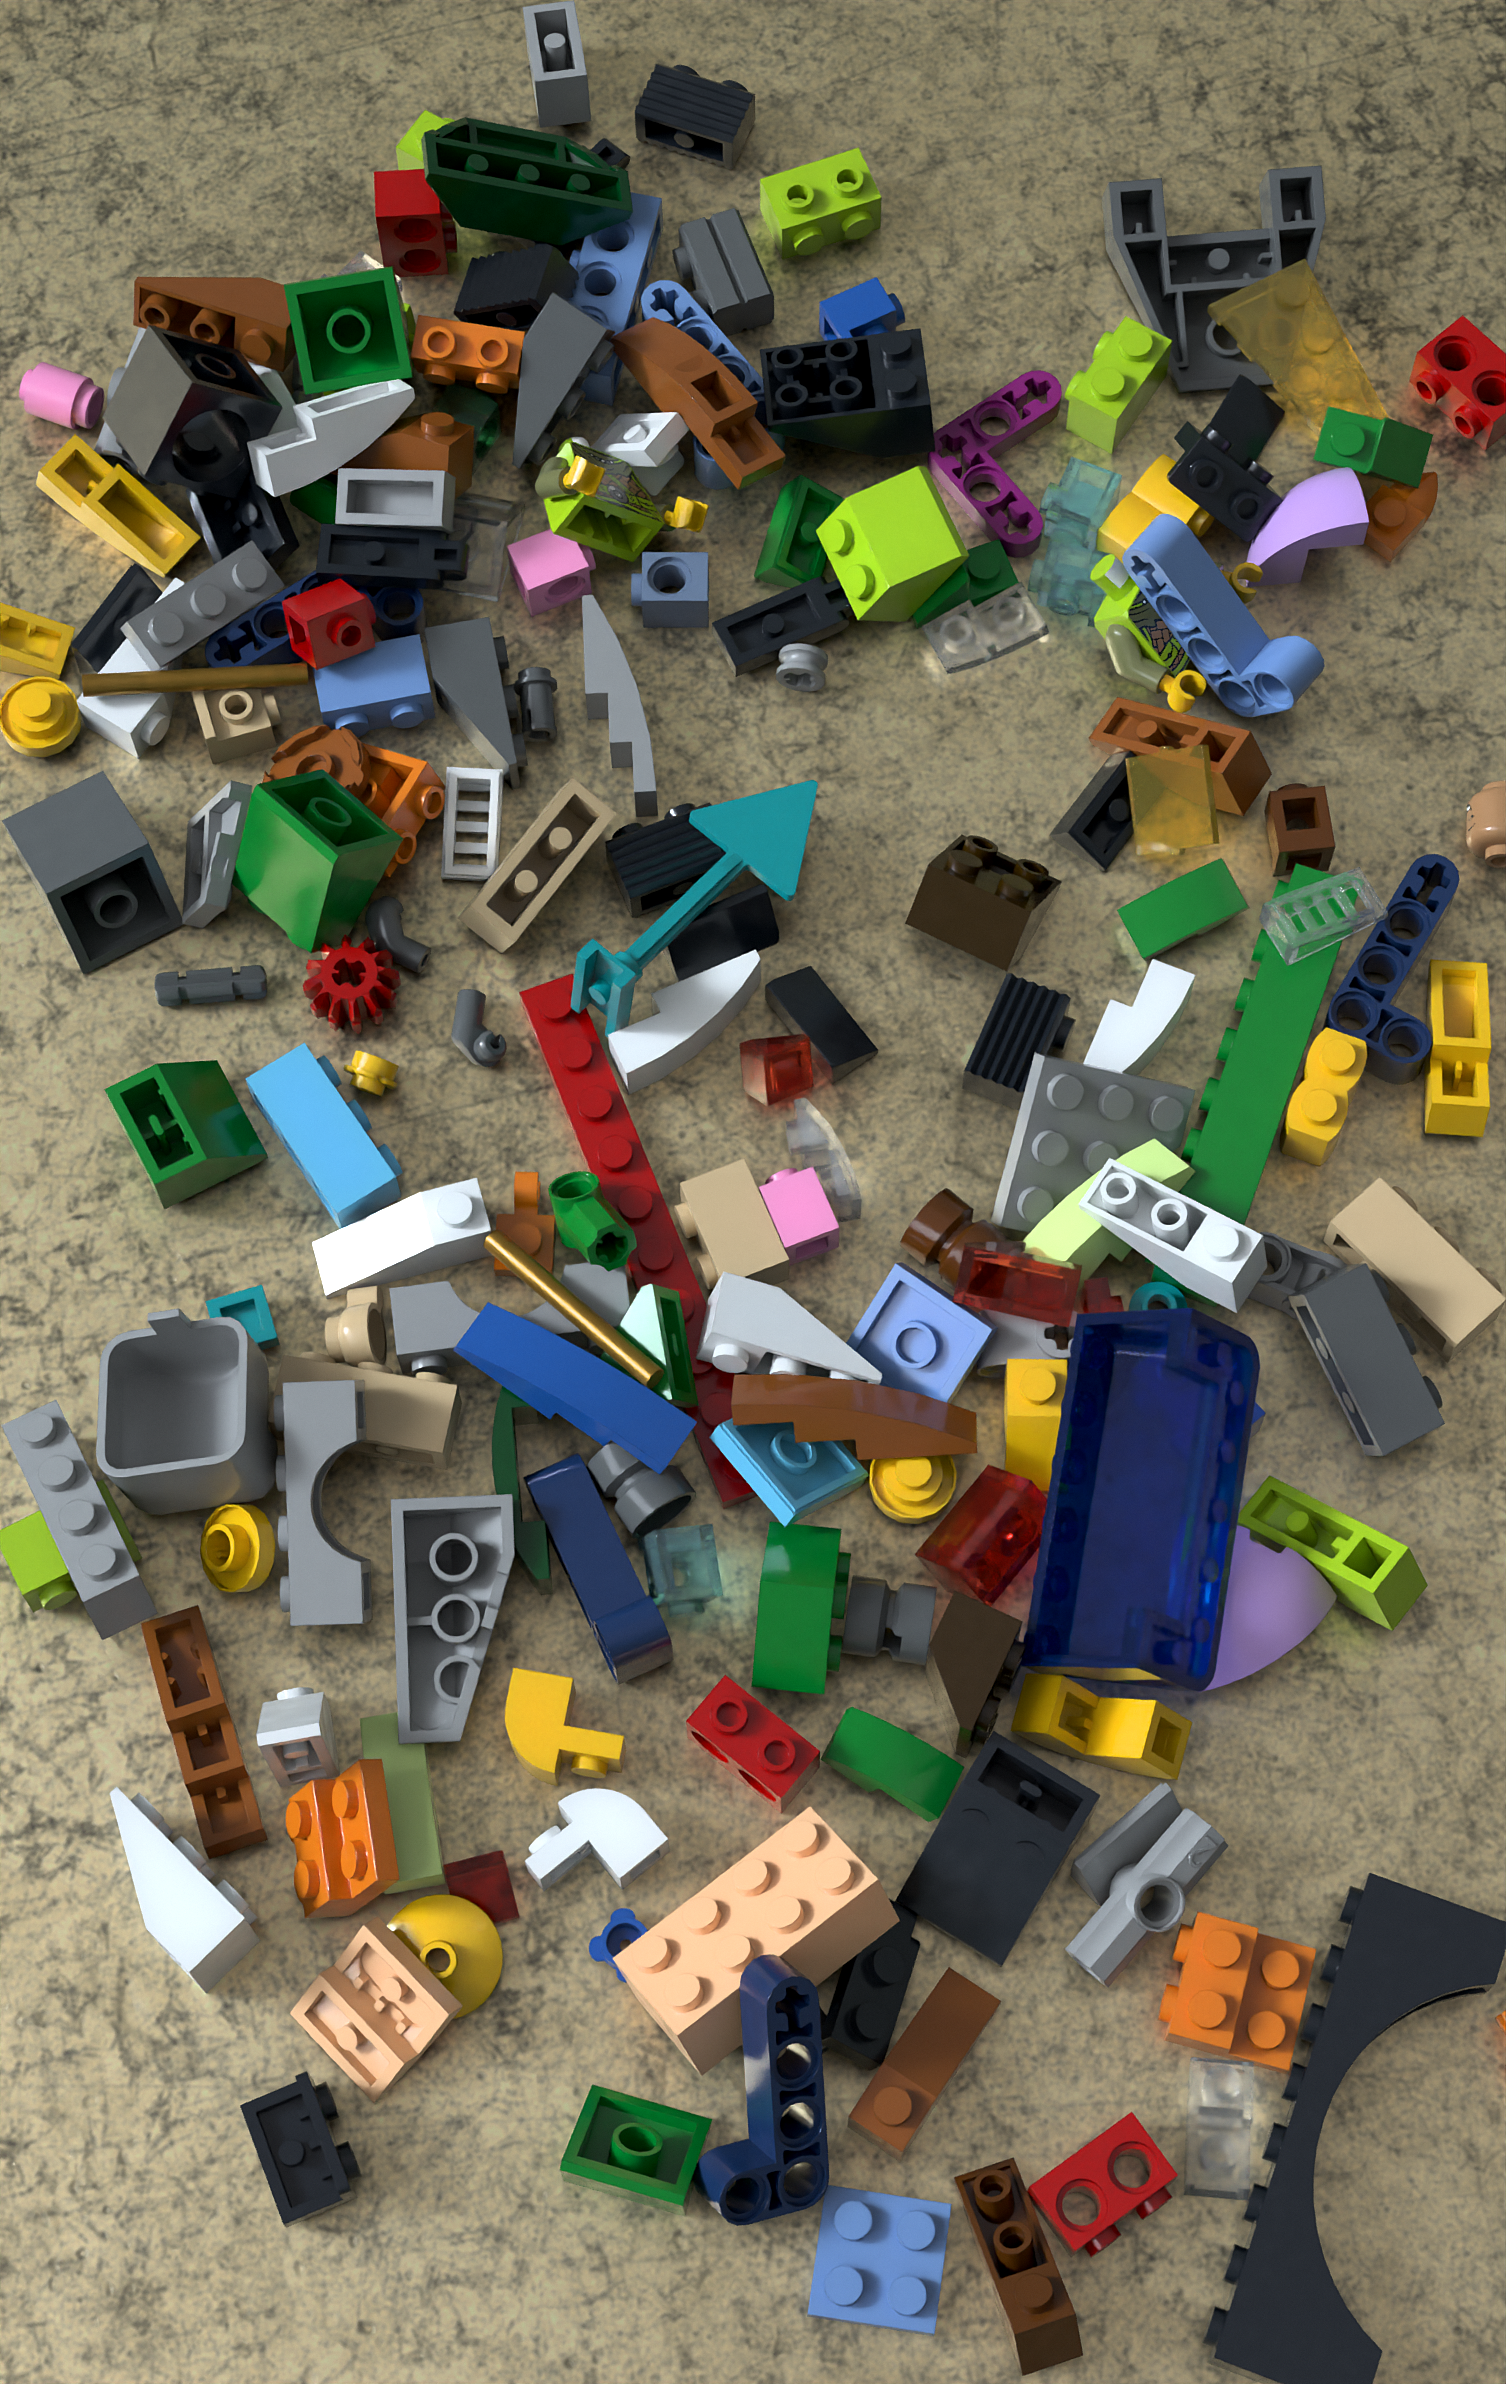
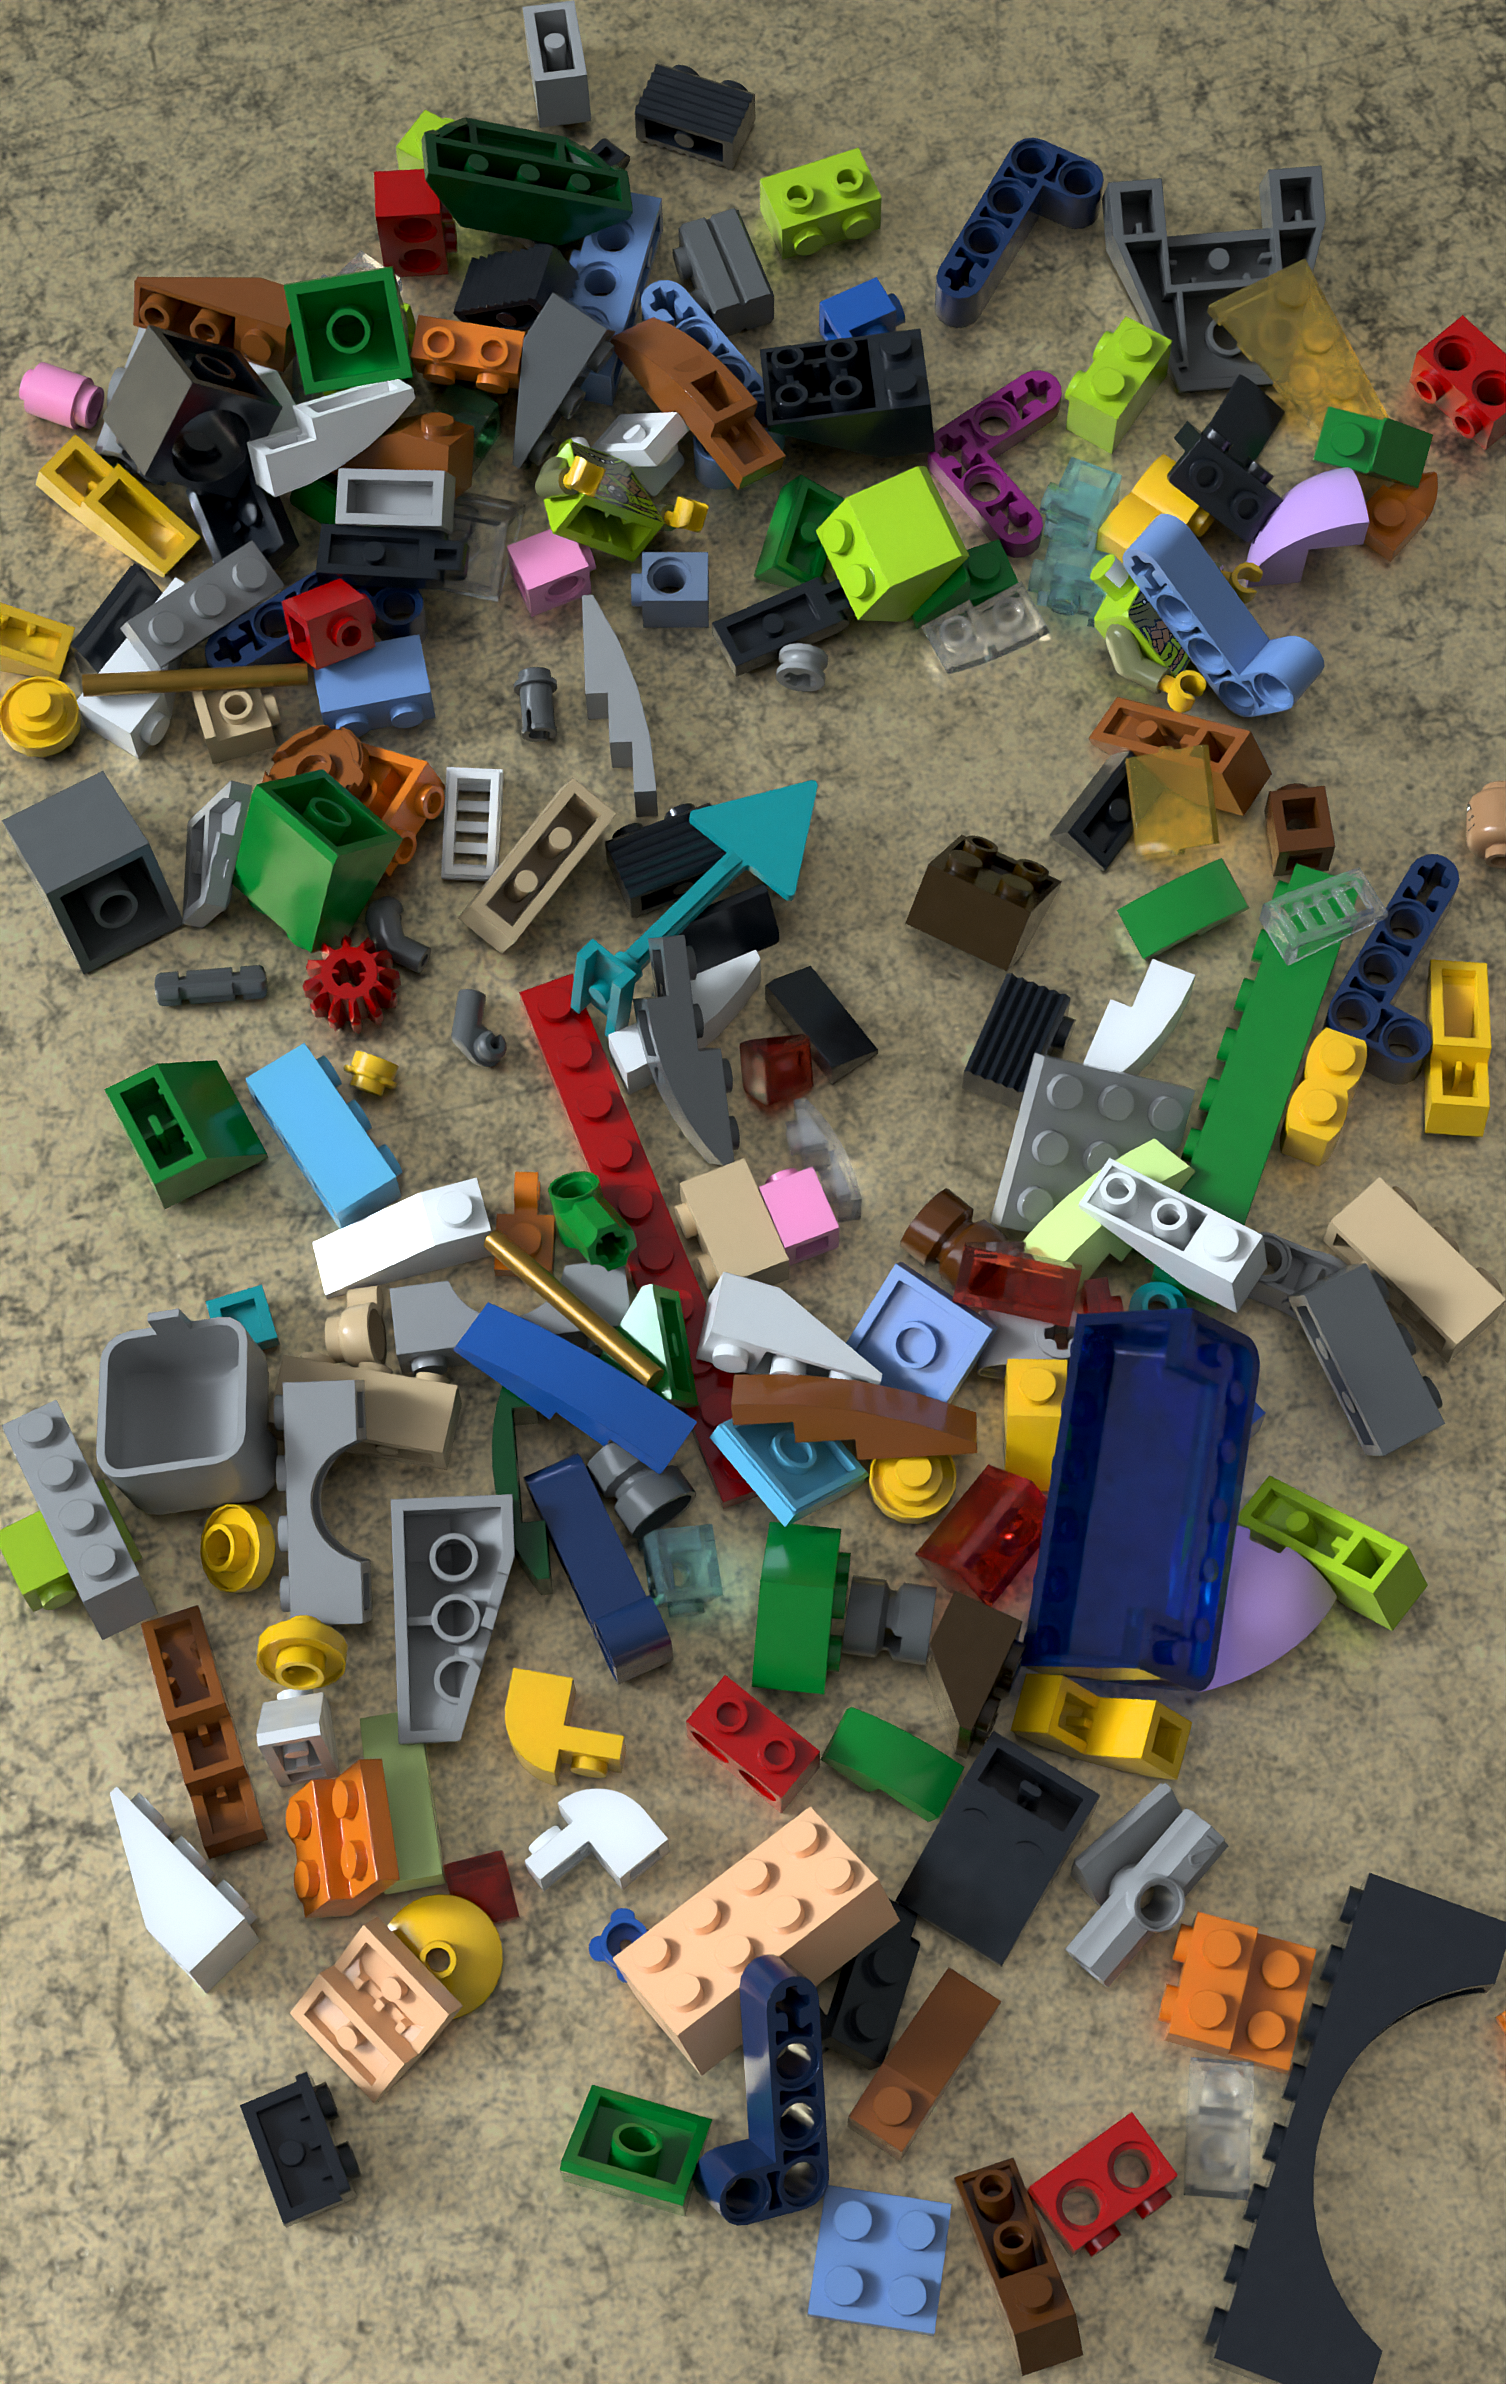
(302, 1653): none -> yellow plate
(470, 690): dark grey slope -> none
(687, 1078): none -> dark grey slope
(1002, 234): none -> dark blue beam

